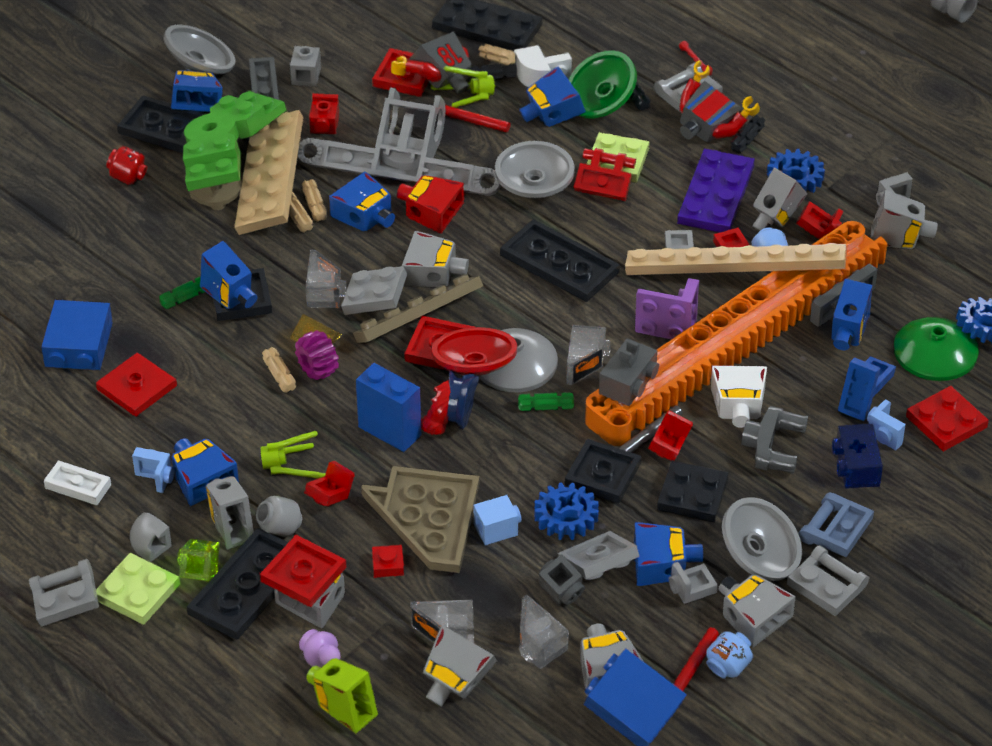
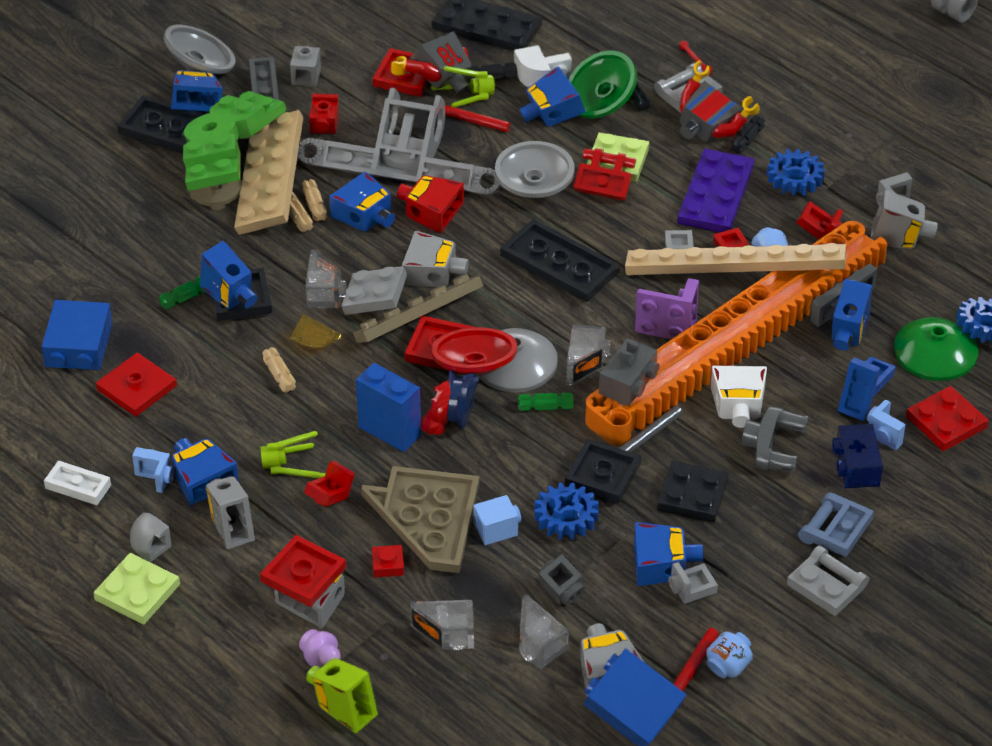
(66, 600): light grey plate -> none
(126, 165): red head -> none
(198, 559): clear neon green brick -> none
(235, 593): black plate -> none
(279, 516): light grey head -> none
(316, 355): magenta gear -> none
(455, 666): light grey torso -> none
(497, 54): tan axle -> none
(600, 554): light grey plate -> none
(670, 435): red bracket -> none
(756, 606): light grey torso -> none
(761, 539): light grey dish -> none
(777, 200): light grey torso -> none

